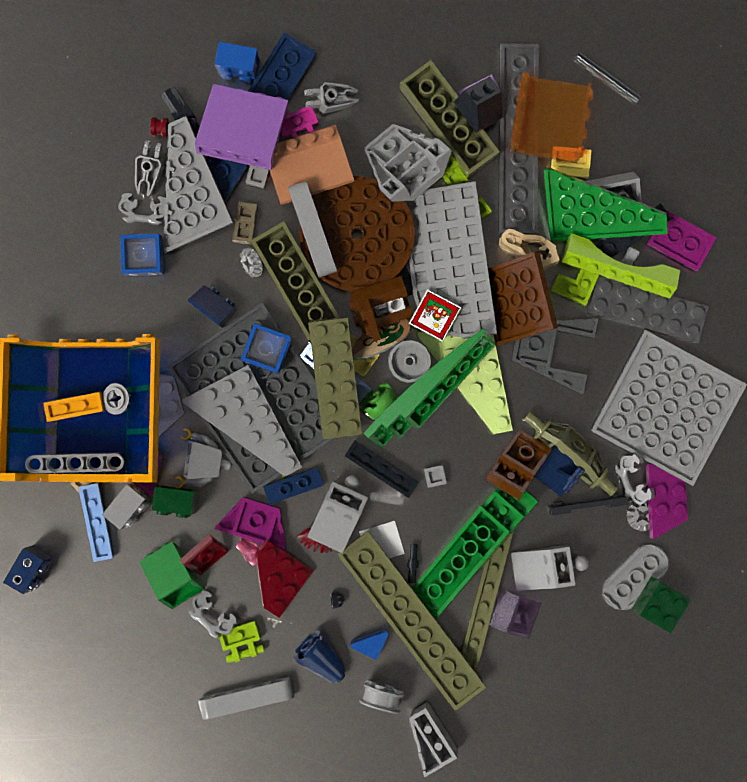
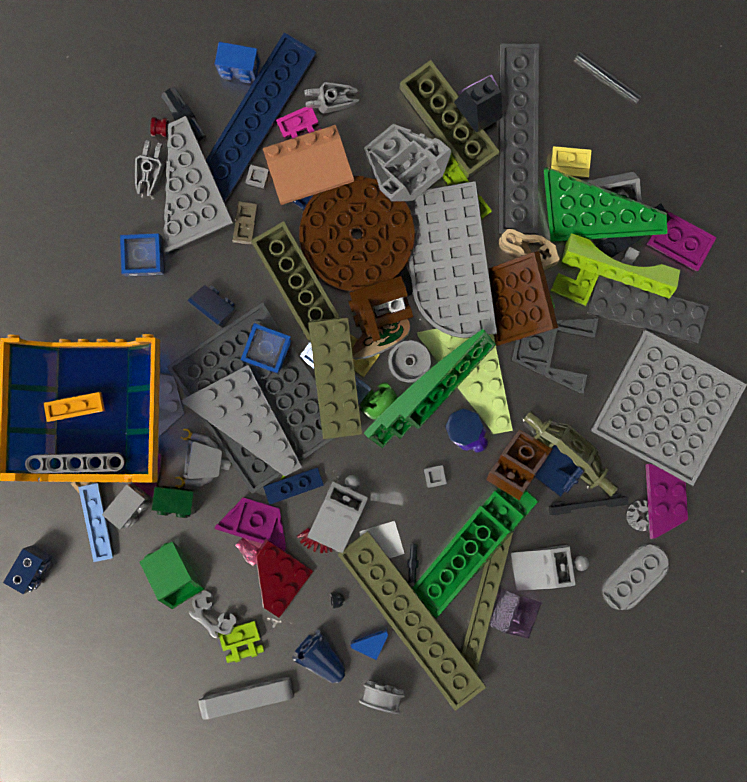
(111, 393): light grey gear -> none
(127, 207): light grey helmet -> none
(204, 555): dark red tile -> none
(241, 126): medium lavender panel -> none
(251, 262): light grey gear -> none
(312, 229): light grey beam -> none
(381, 469): black plate -> none
(432, 739): light grey wedge -> none
(435, 315): tile -> none
(467, 430): none -> dark blue piece
(550, 119): clear orange panel -> none
(627, 464): light grey helmet -> none
(661, 604): dark green brick -> none

